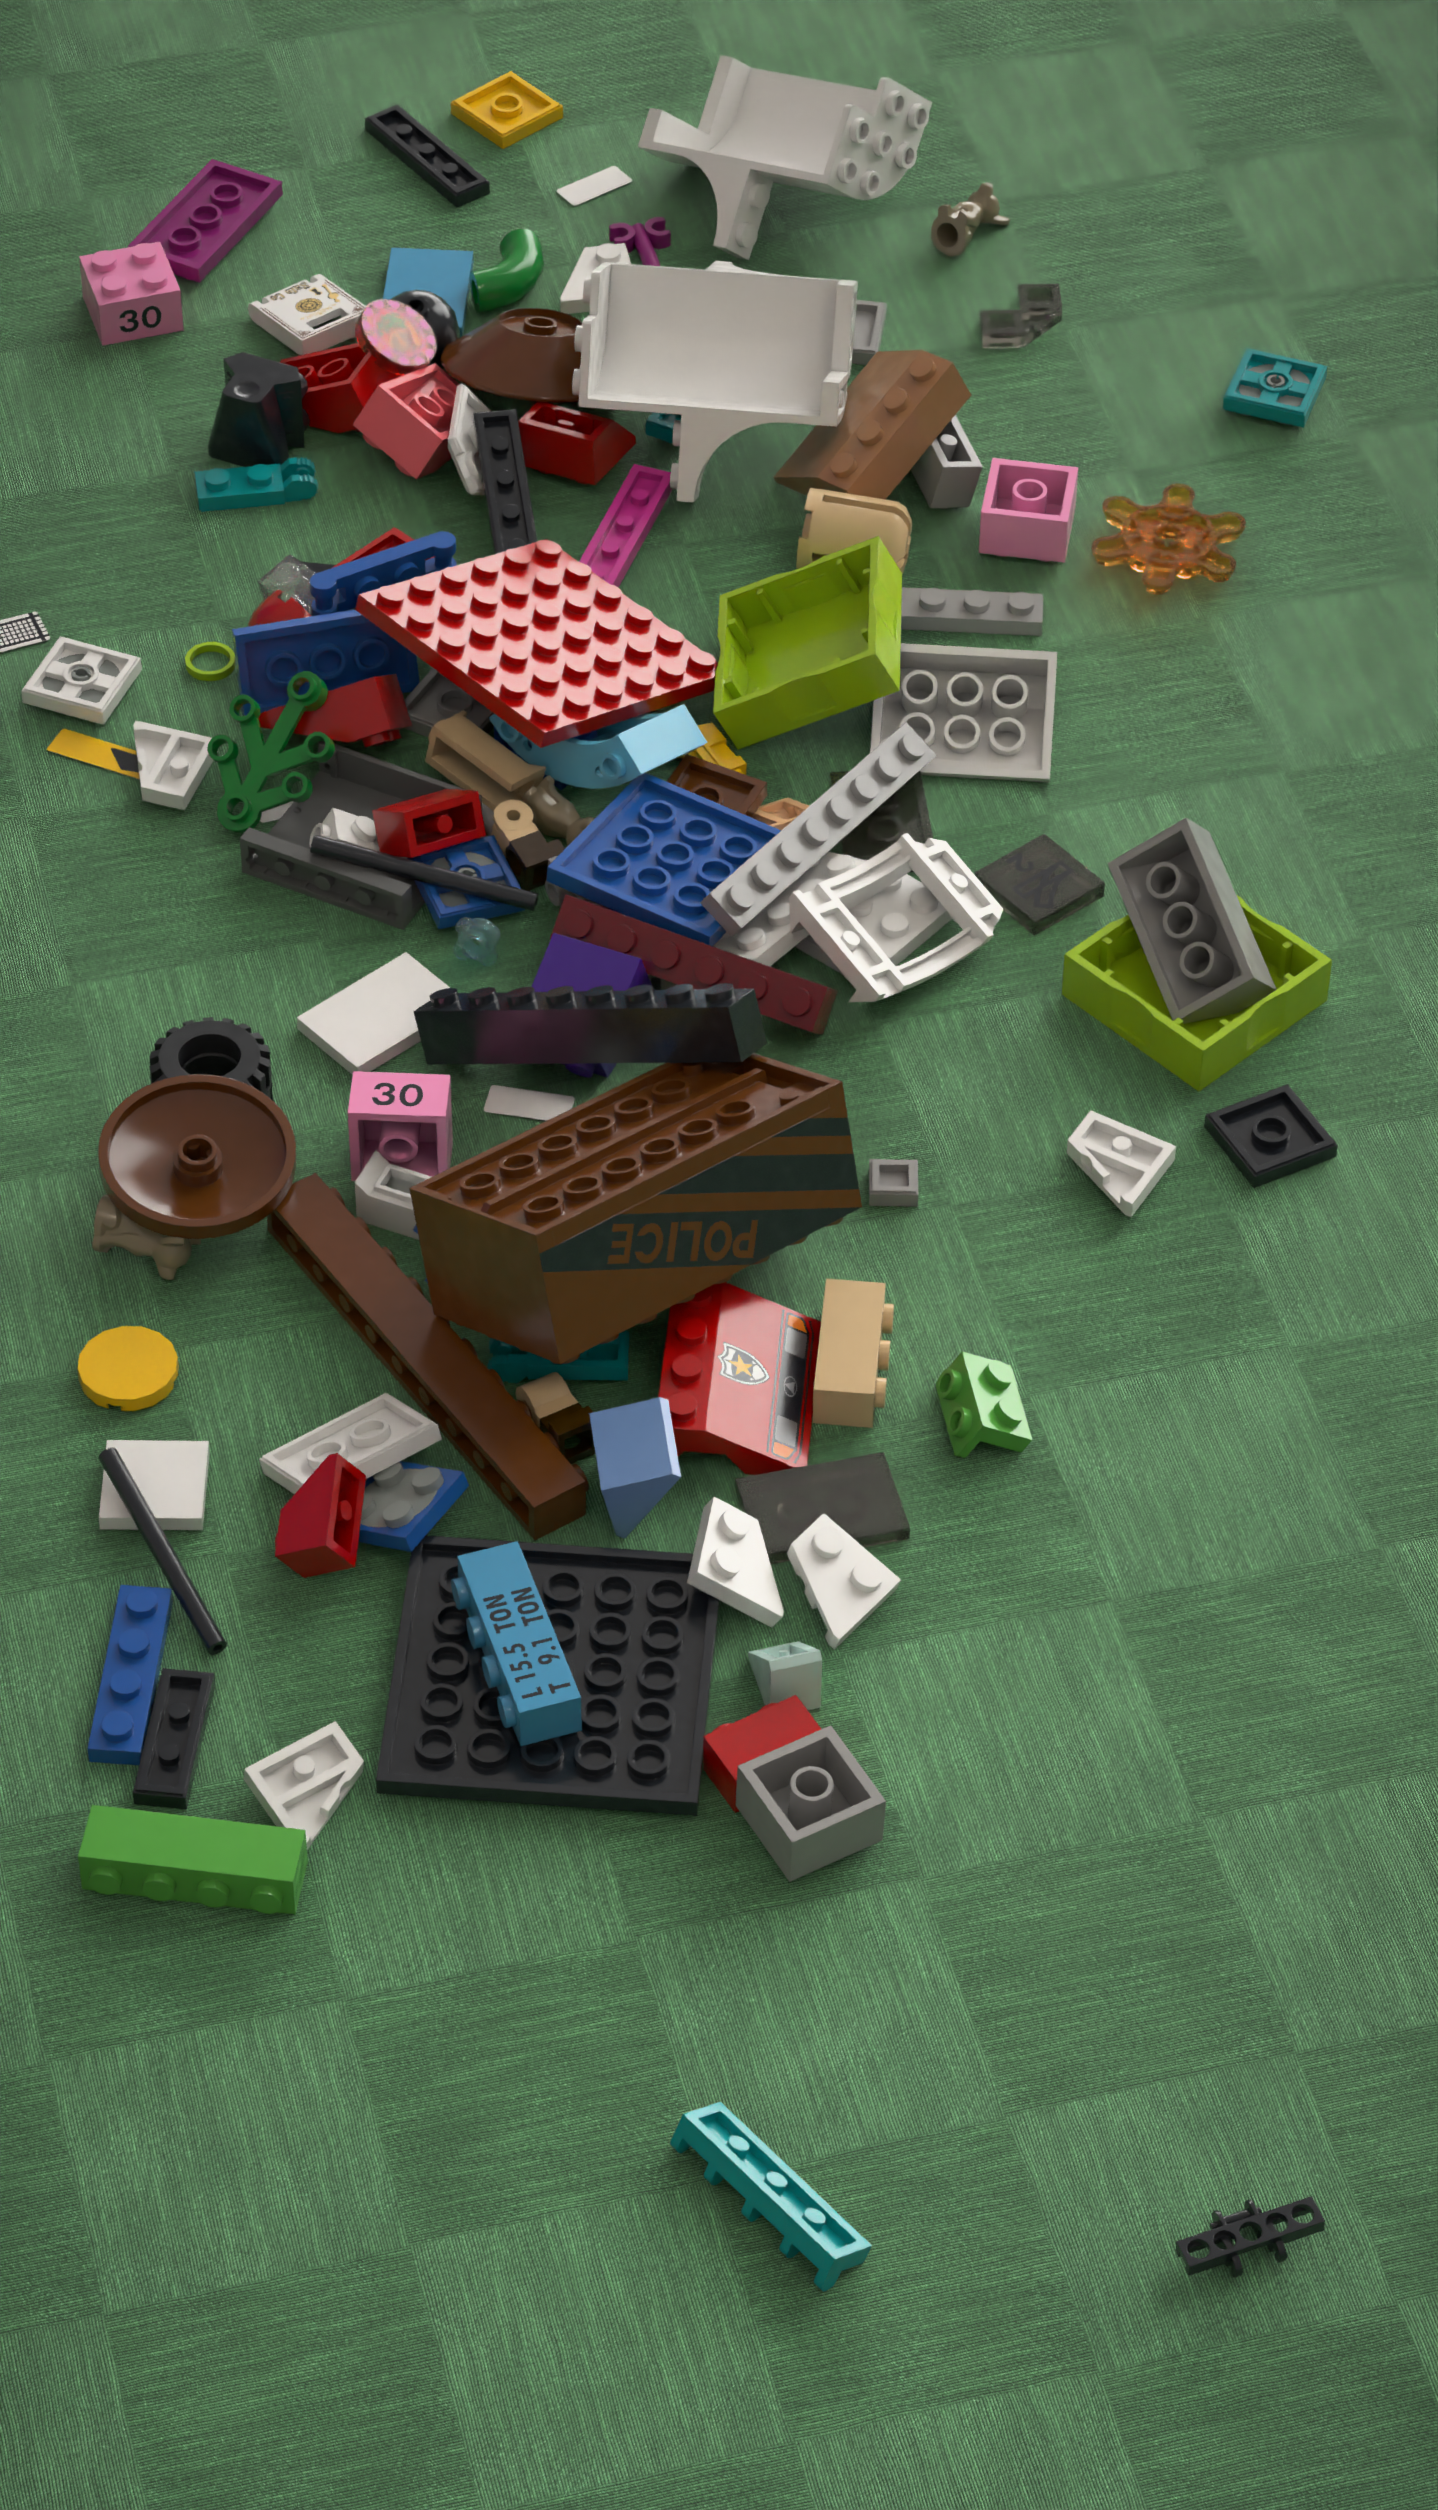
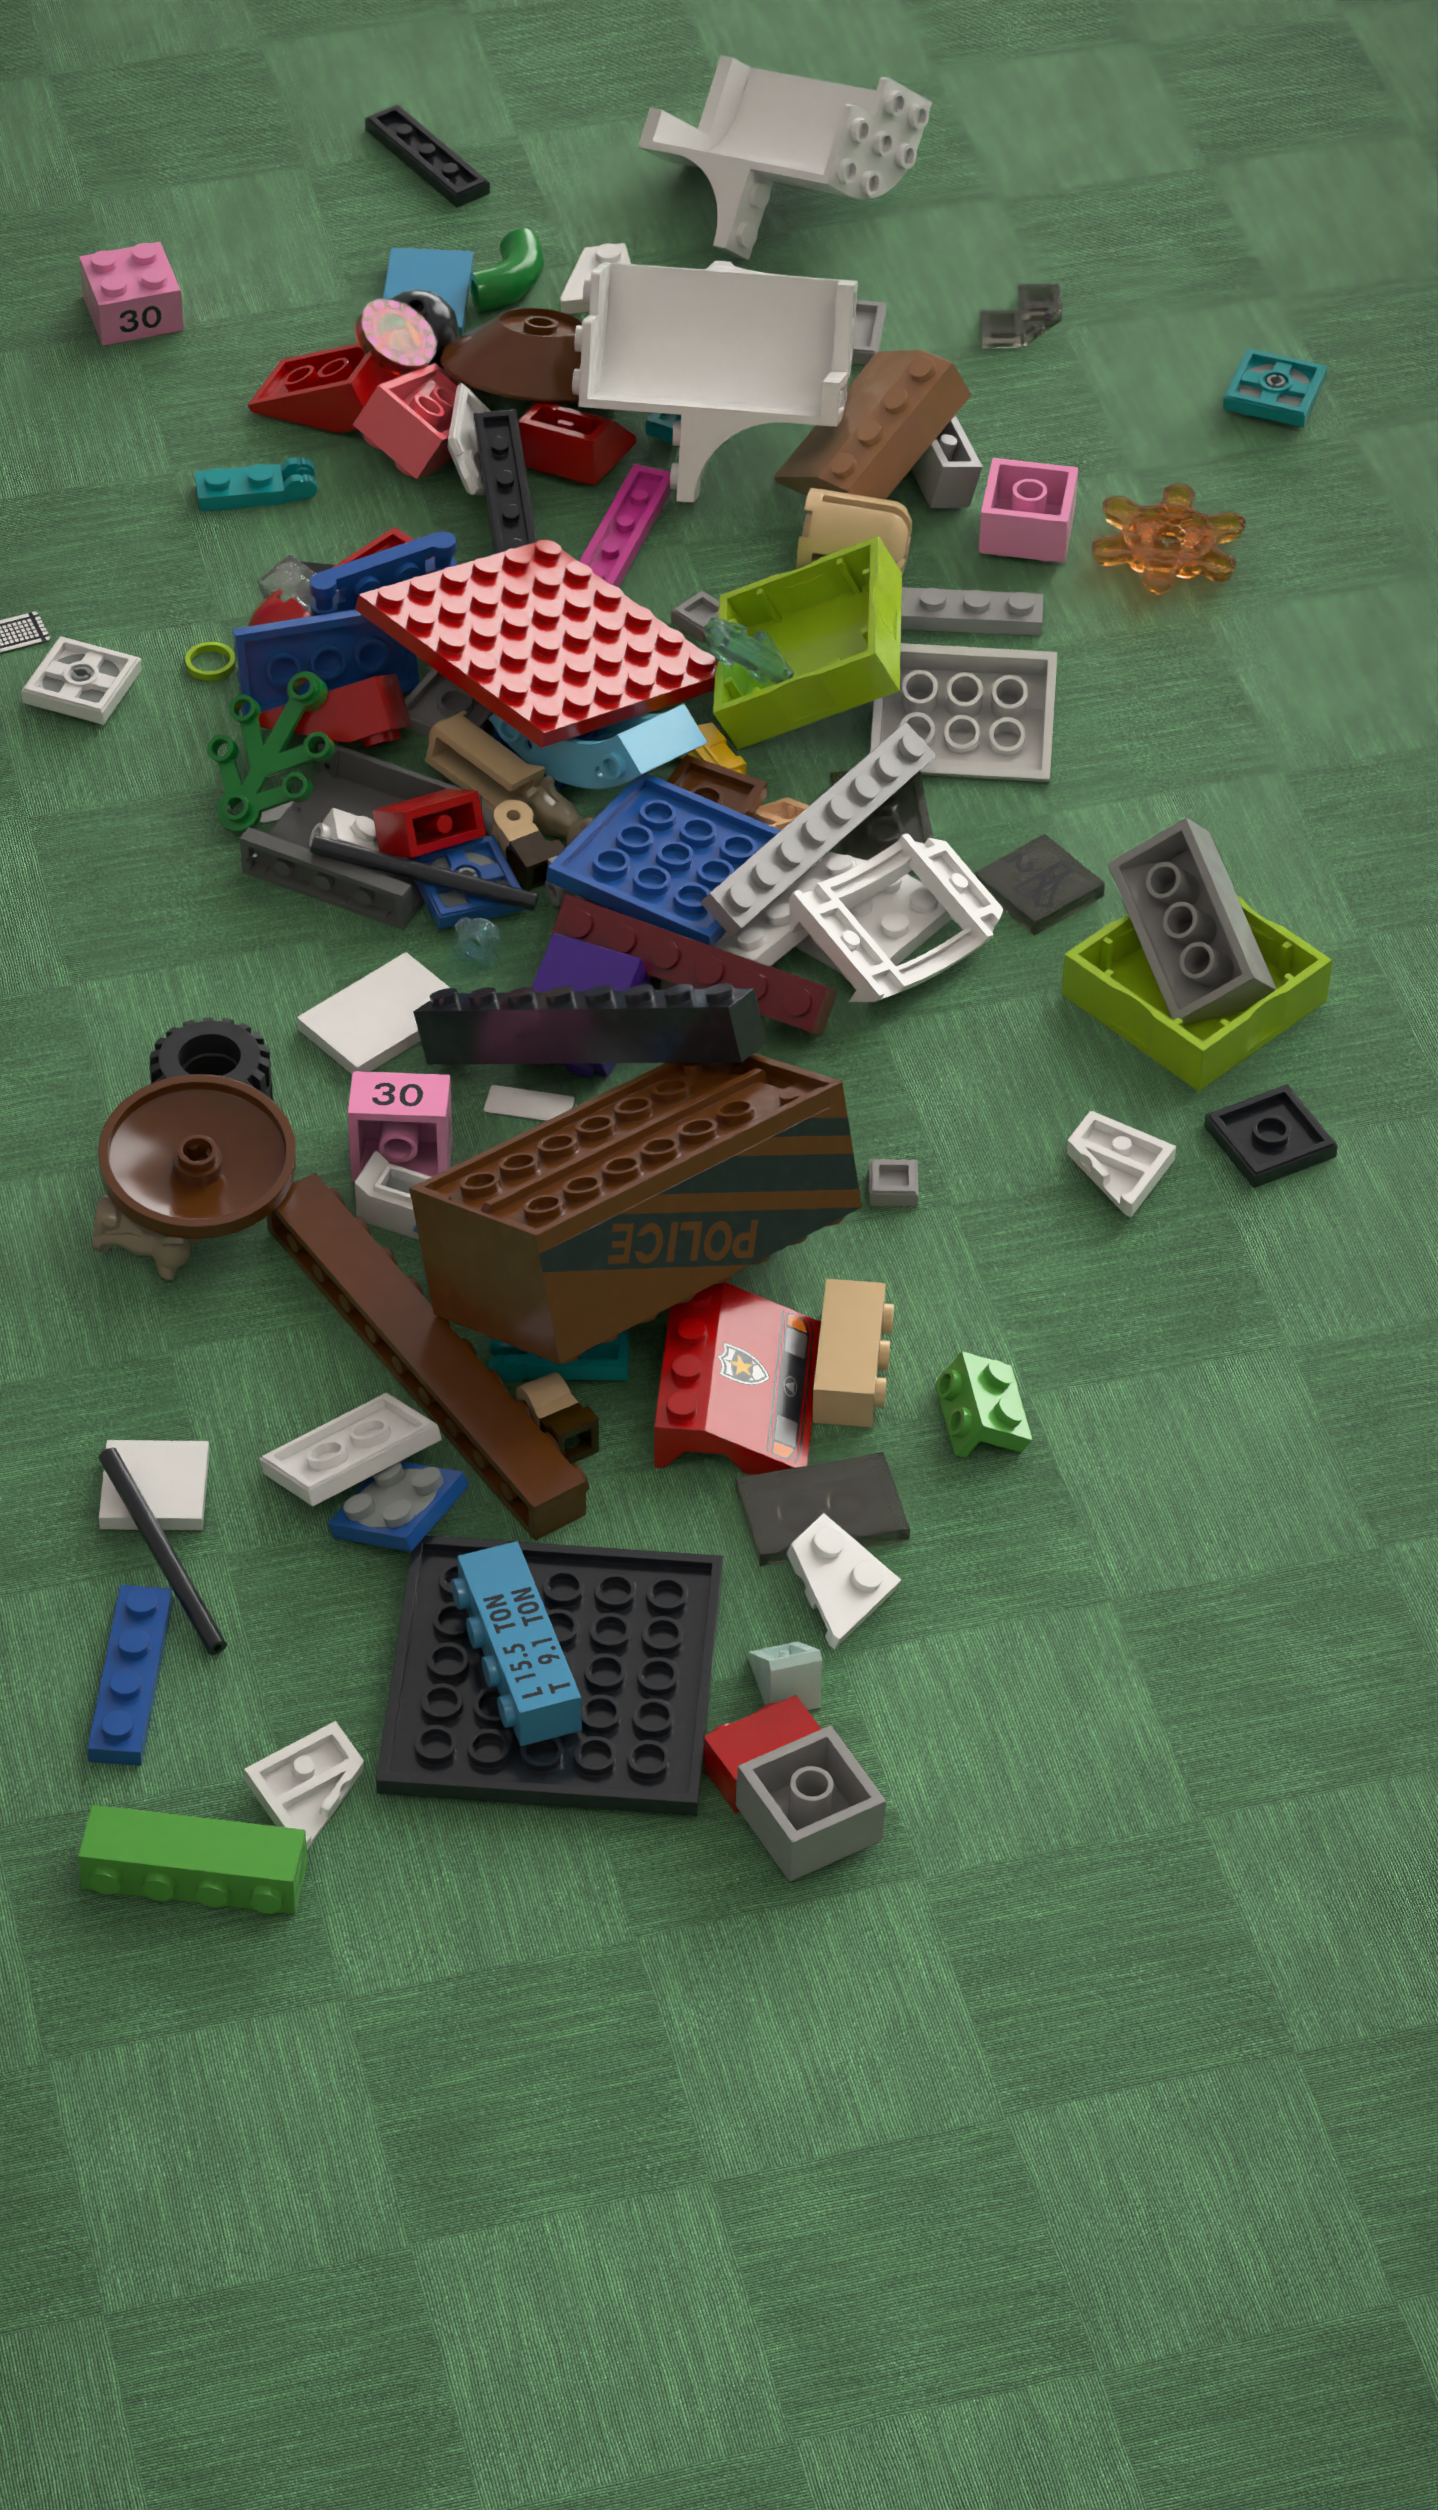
(95, 752): yellow sticker -> none
(128, 1368): yellow tile -> none
(170, 763): white wing -> none
(174, 1738): black tile -> none
(210, 217): magenta plate -> none
(258, 412): black piece -> none
(298, 308): white container -> none
(323, 1520): red slope -> none
(506, 110): yellow tile -> none
(594, 185): white sticker -> none
(634, 1459): medium blue slope -> none
(643, 238): magenta bar -> none
(695, 614): none -> light grey tile
(734, 1563): white wing -> none
(755, 653): none -> clear light blue wing
(771, 2191): teal hinge -> none
(956, 225): dark tan animal -> none
(1263, 2224): black piece -> none

